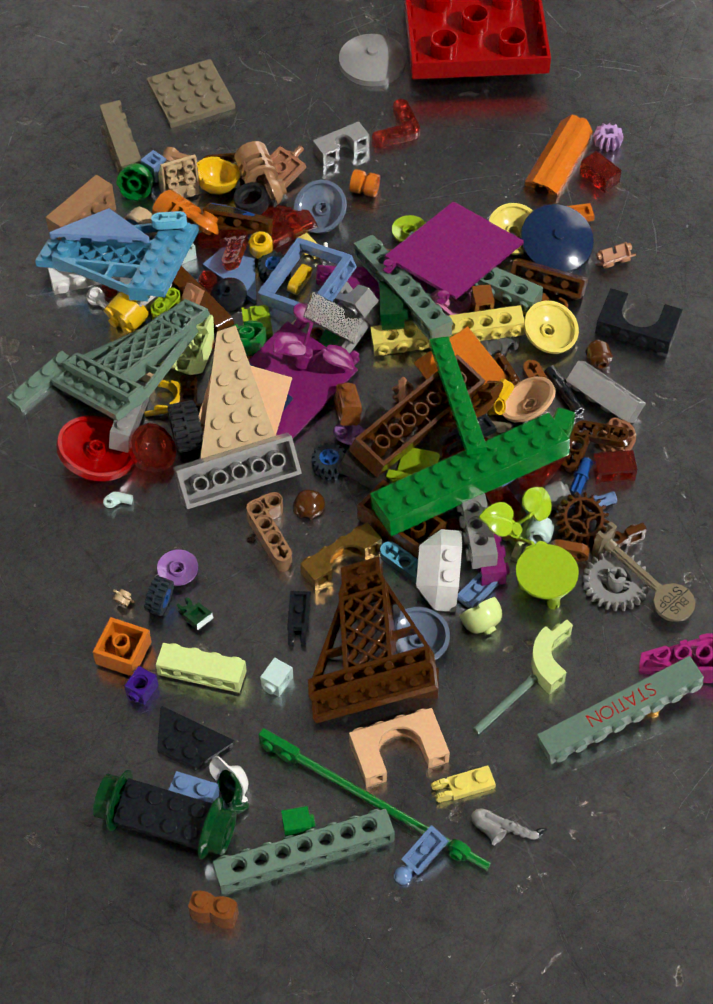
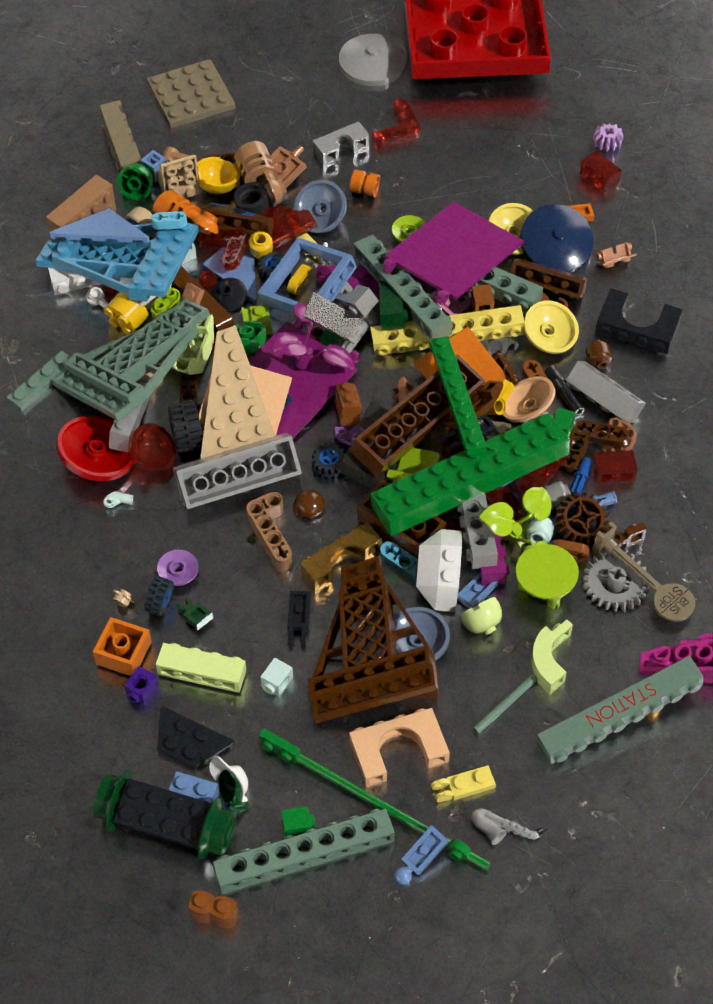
(172, 386): yellow helmet -> none
(561, 155): orange piece -> none

